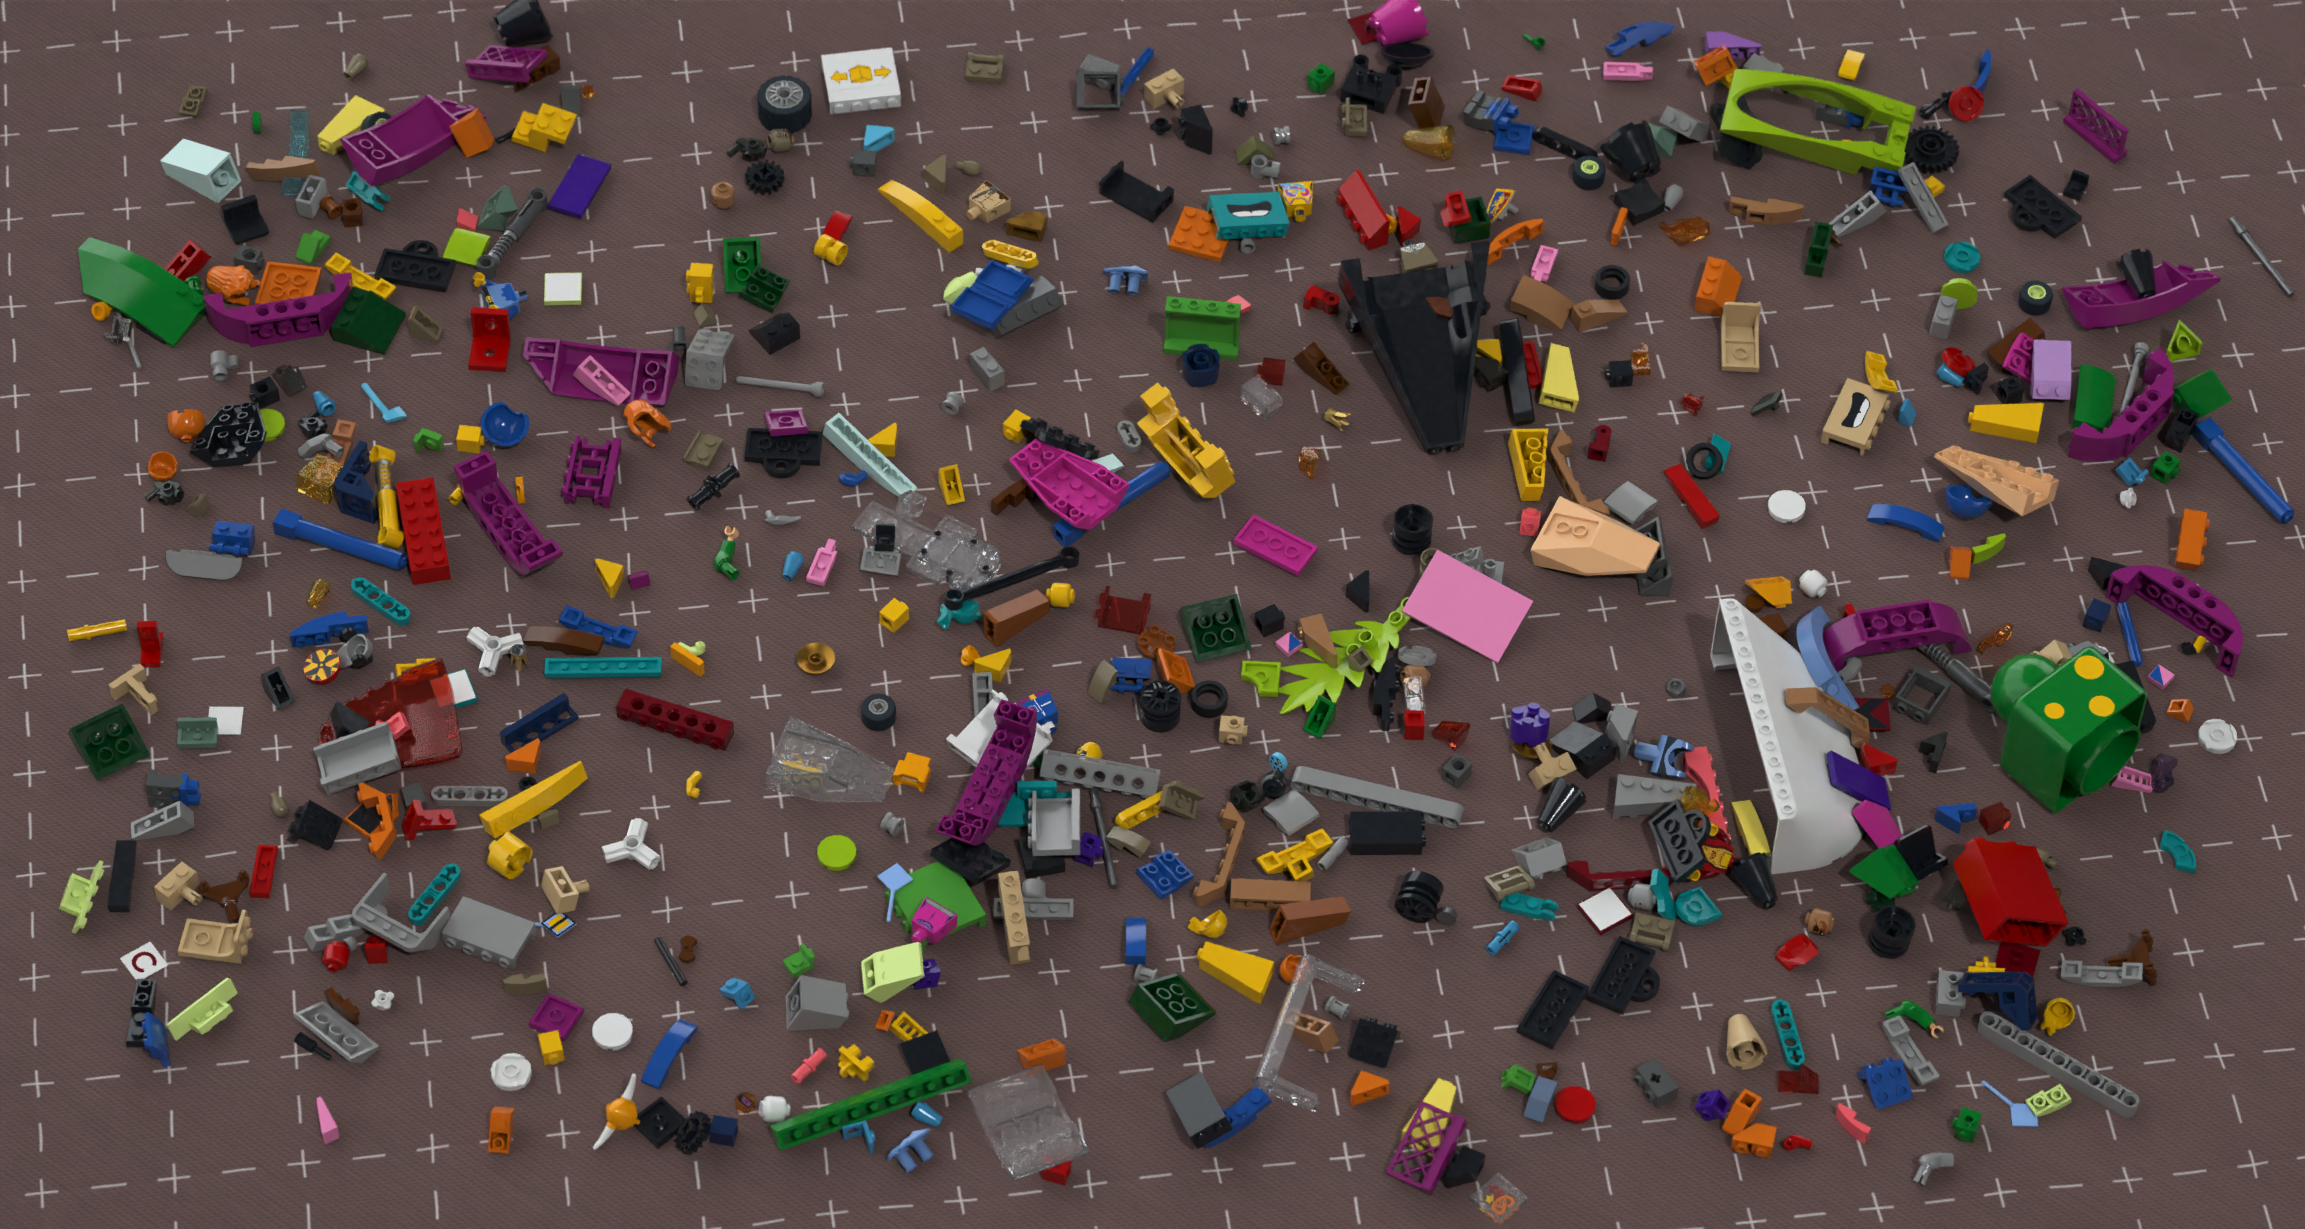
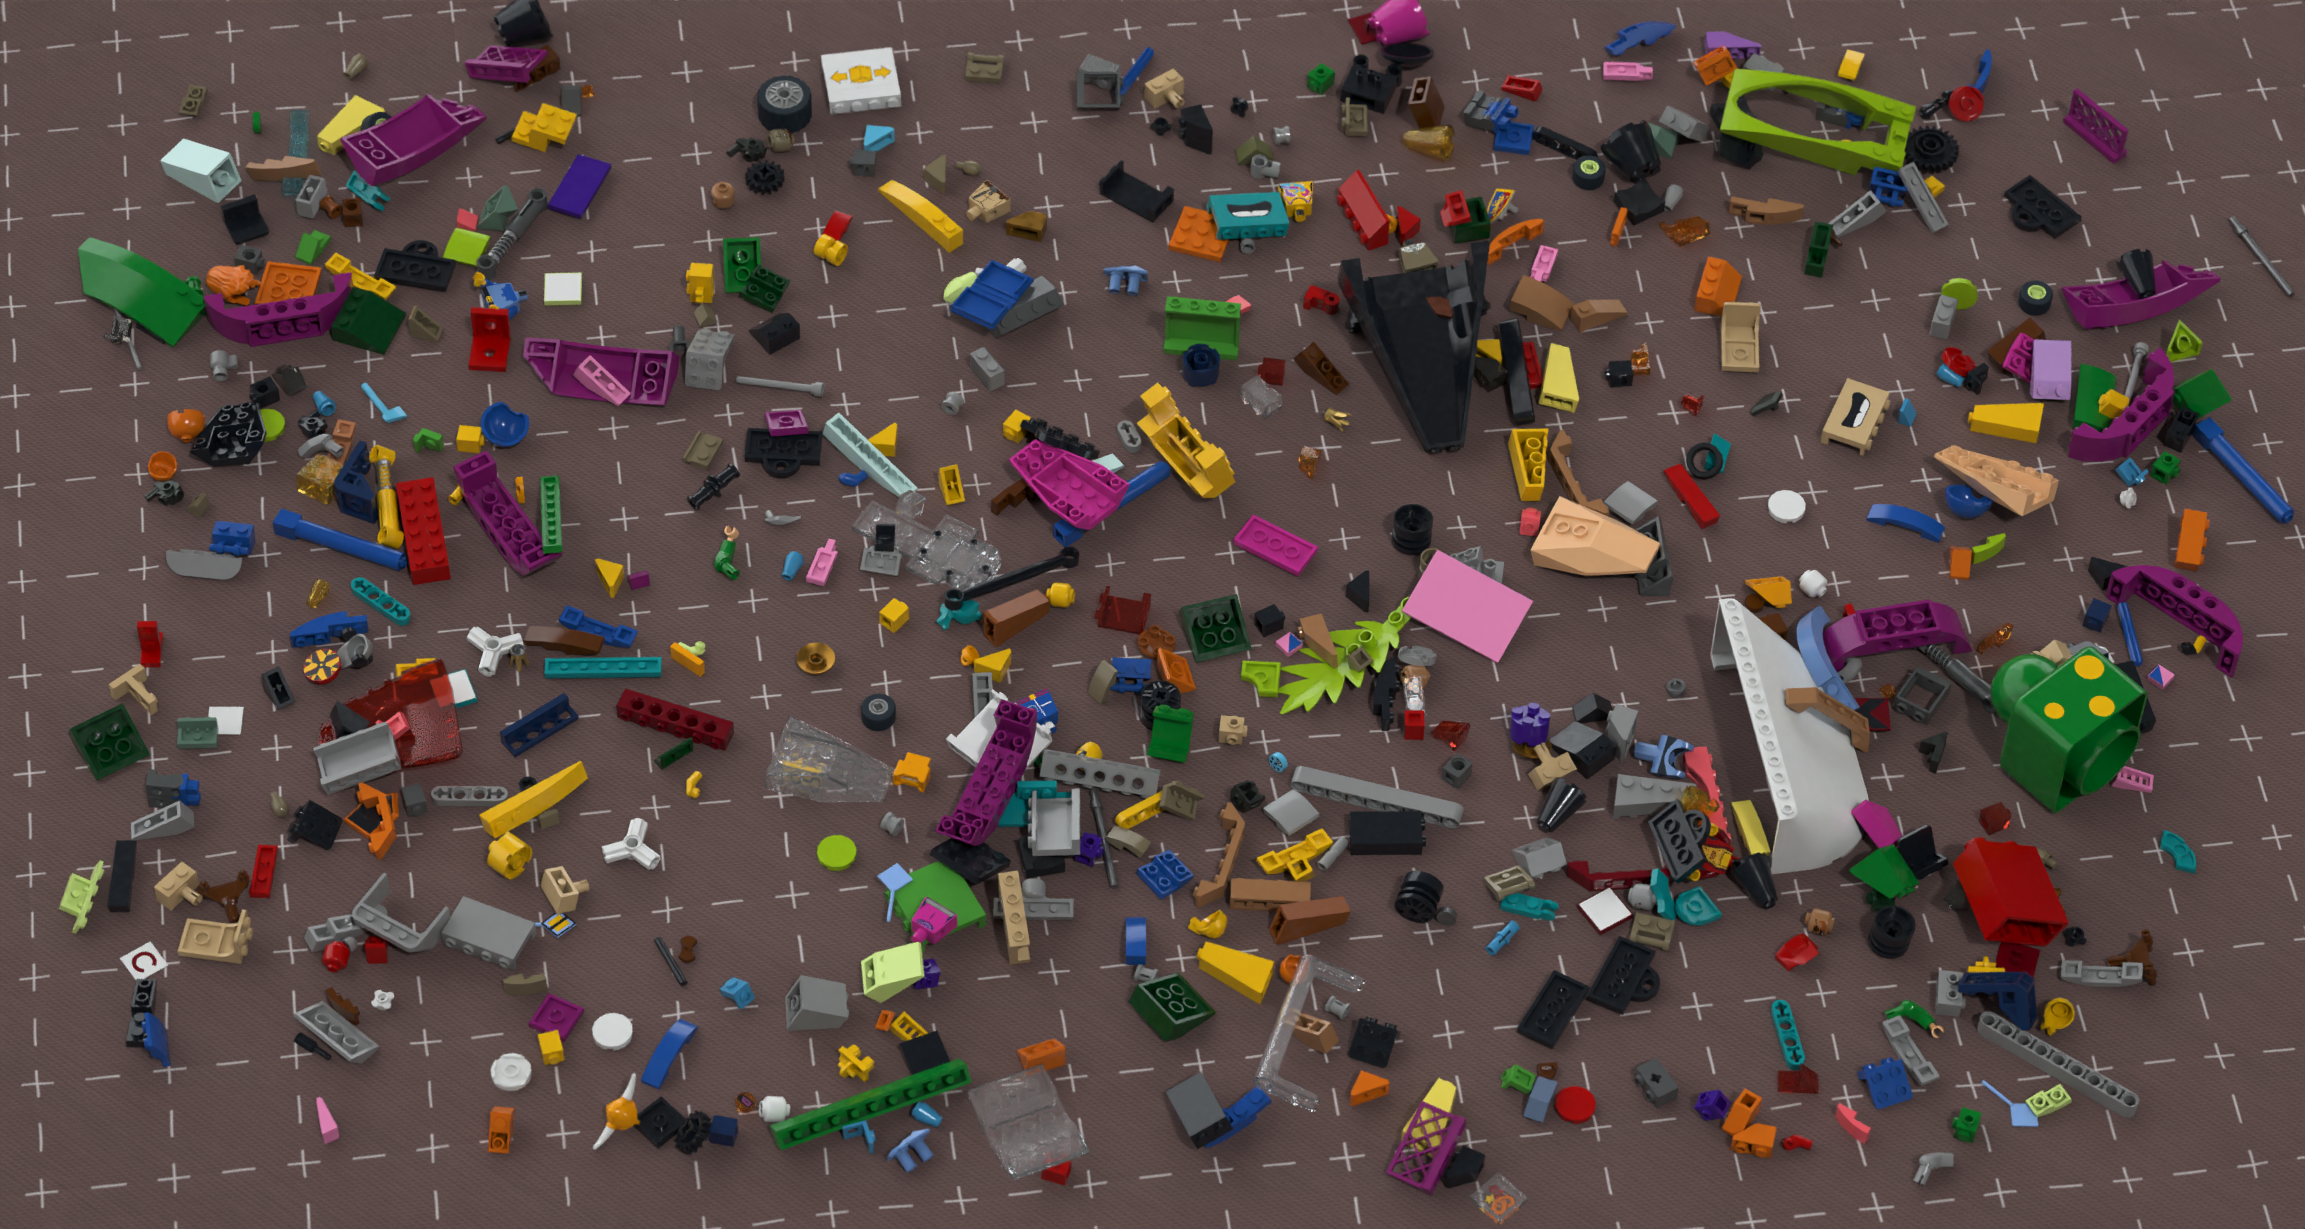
(88, 632): yellow pin -> none
(101, 311): light orange tile -> none
(188, 261): red slope -> none
(205, 1011): yellowish green bracket -> none
(421, 819): red bracket -> none
(437, 896): teal beam -> none
(472, 133): orange slope -> none
(525, 758): orange slope -> none
(551, 514): none -> green tile
(606, 472): magenta fence -> none
(647, 418): orange hair -> none
(674, 754): none -> dark green slope
(800, 961): bright green bracket -> none
(808, 1066): coral pin -> none
(1010, 254): yellow beam -> none
(1171, 733): none -> green panel
(1209, 711): black tyre -> none
(1274, 784): black head -> none
(1321, 717): green slope -> none
(1538, 42): green hand -> none
(1599, 449): dark red leg -> none
(1612, 271): black tyre -> none
(1744, 1044): tan cone -> none
(1857, 780): dark purple tile -> none
(1875, 370): yellow slope -> none
(1877, 761): red slope -> none
(1953, 815): blue slope -> none
(1962, 257): teal tile -> none
(2010, 391): black brick -> none
(2077, 185): black bracket -> none
(2113, 404): none -> yellow brick
(2162, 772): clear purple leg -> none
(2180, 709): orange slope -> none
(2217, 736): white tile -> none

